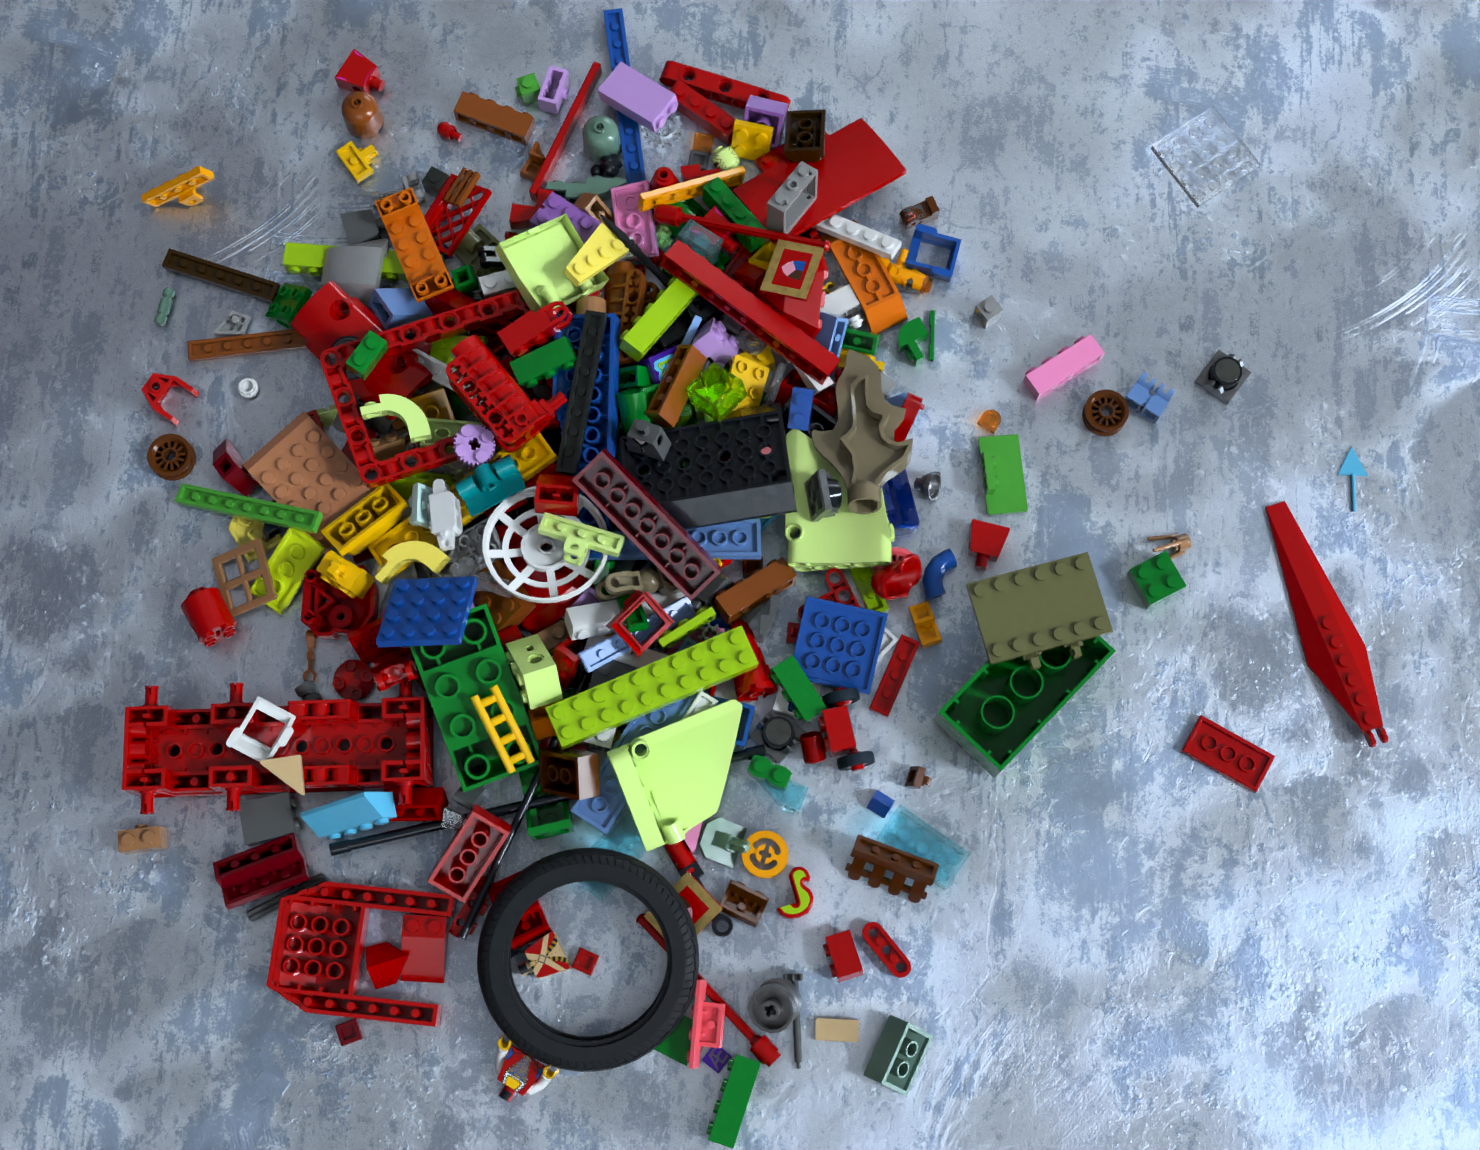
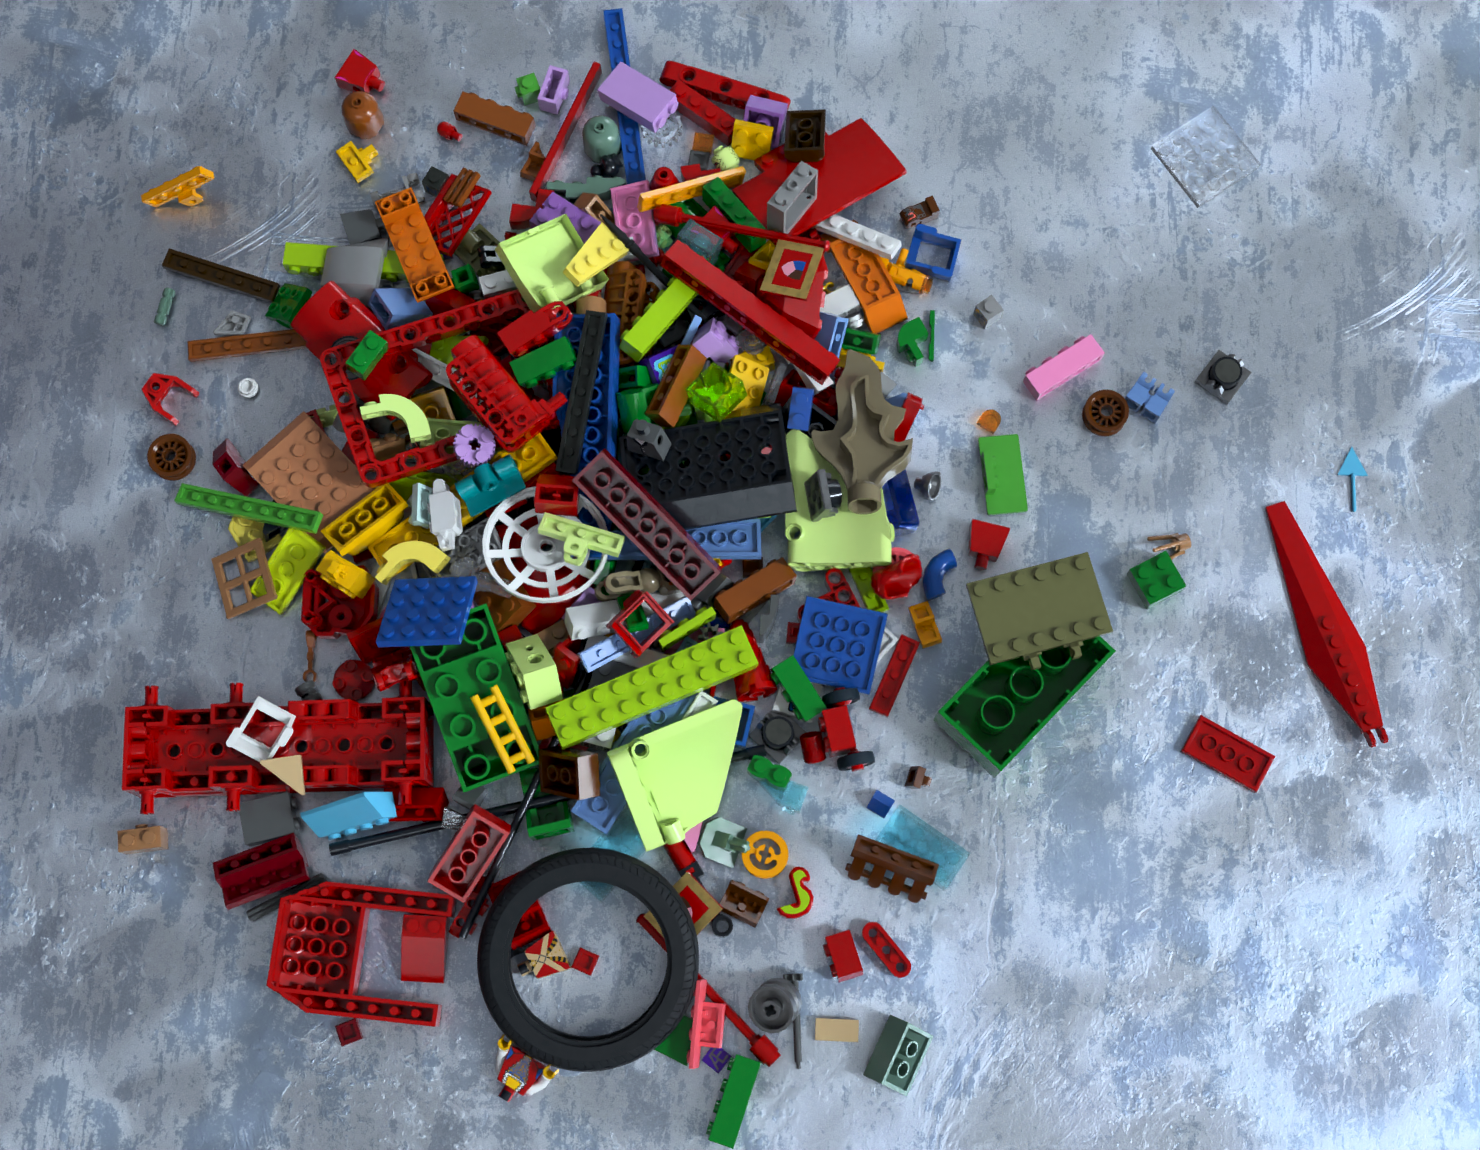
(208, 615): red cylinder -> none
(384, 964): red slope -> none

